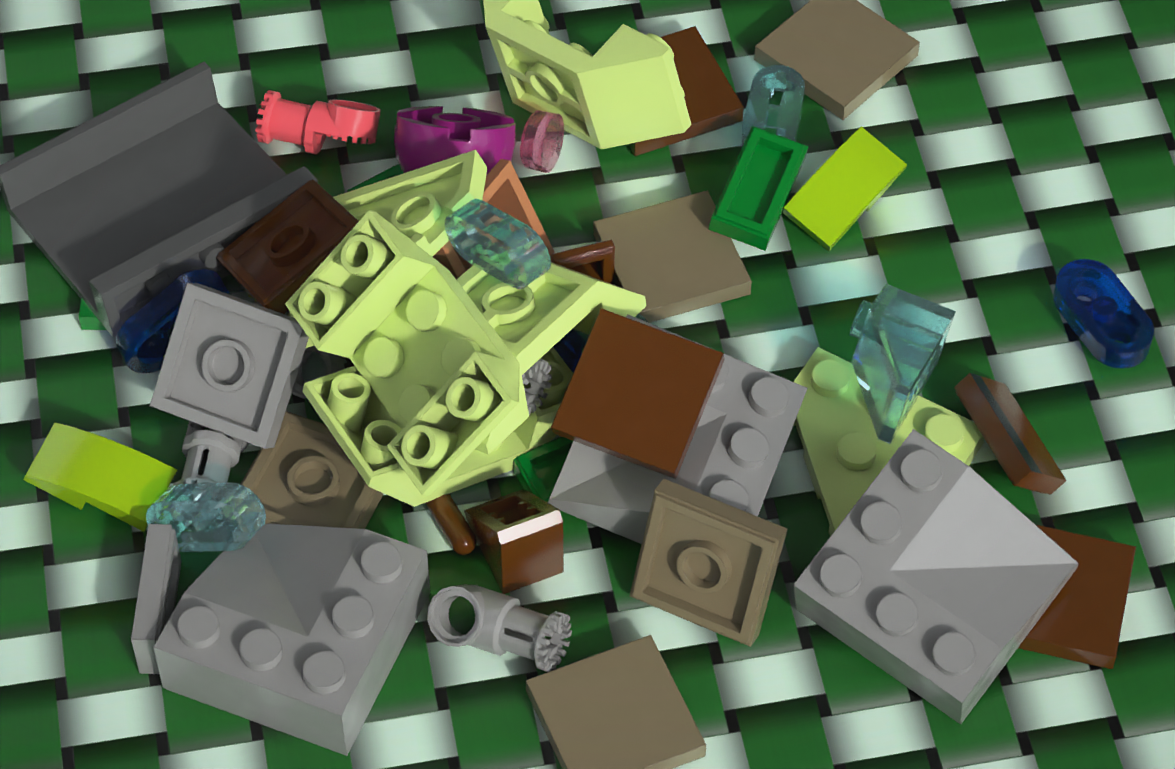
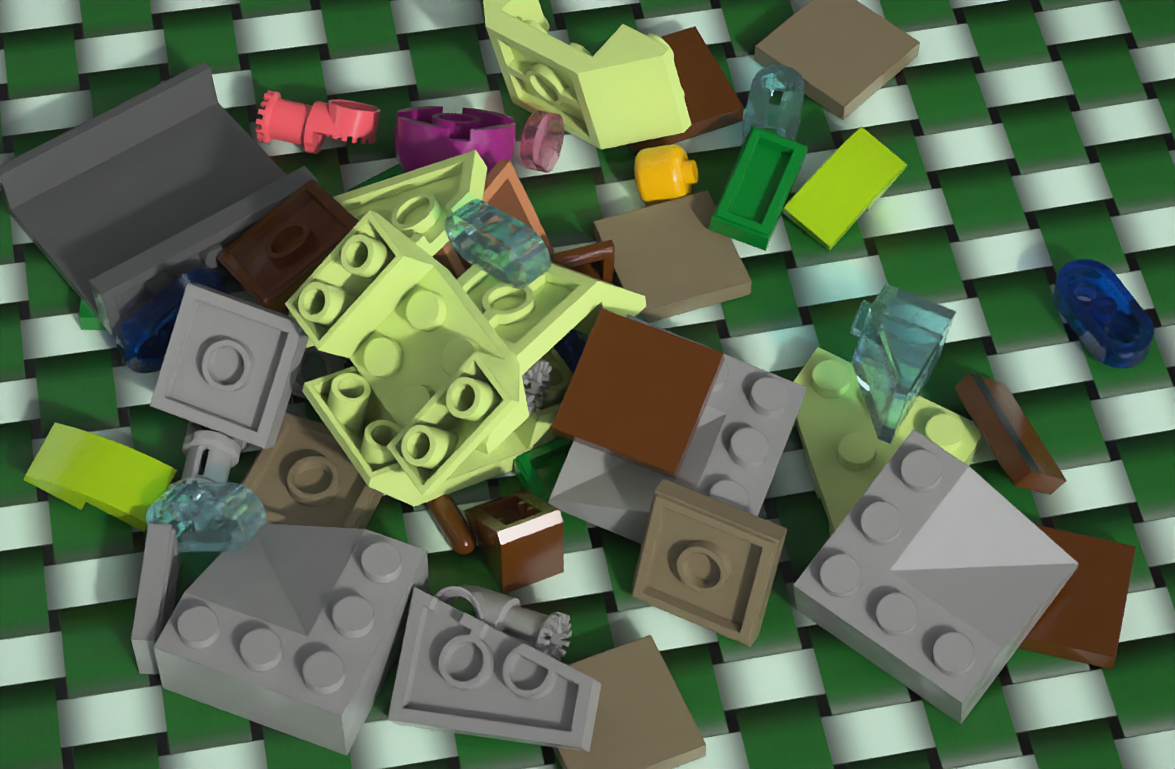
(486, 684): none -> light grey wing
(664, 174): none -> yellow piece

